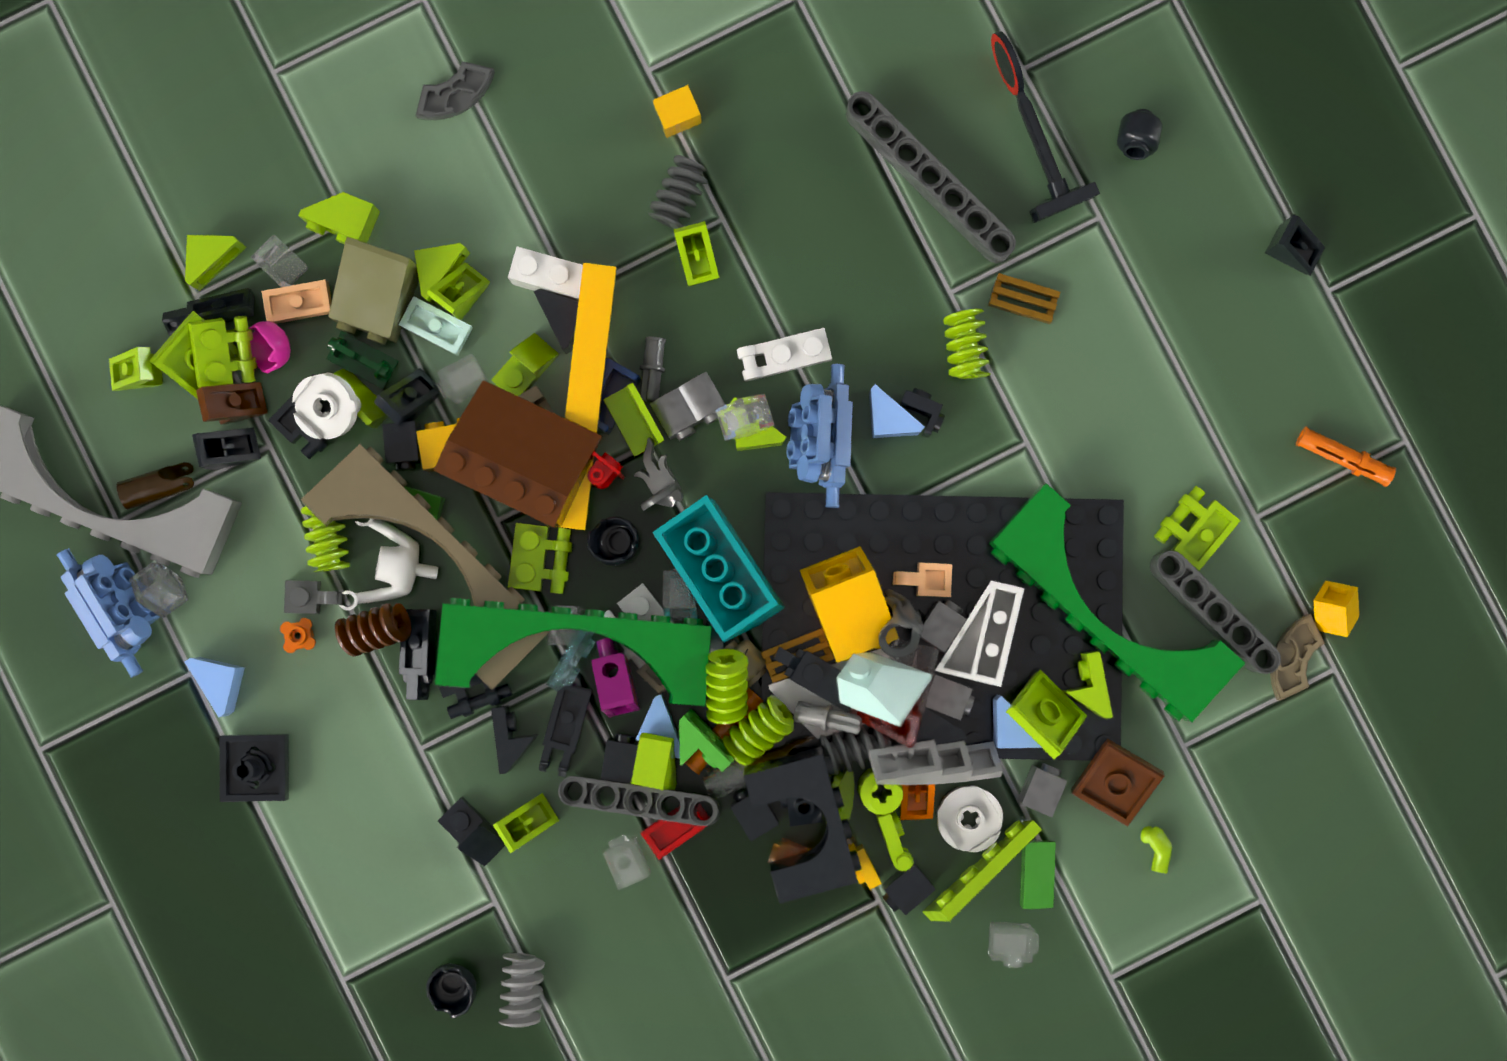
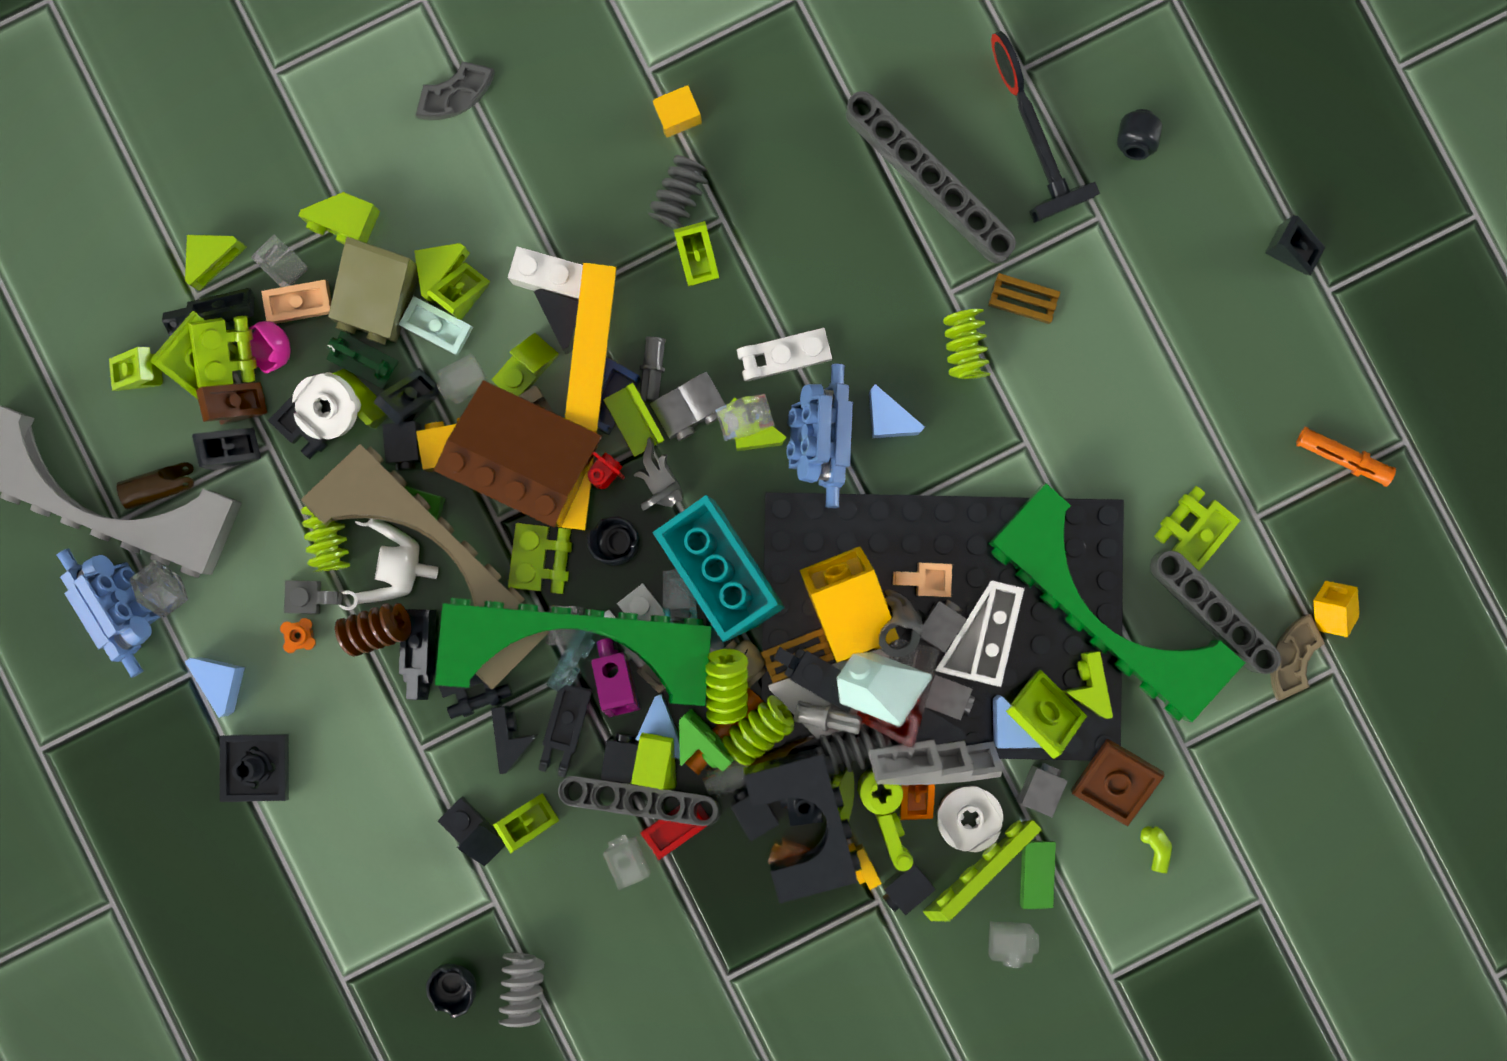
(920, 402): black bracket -> none

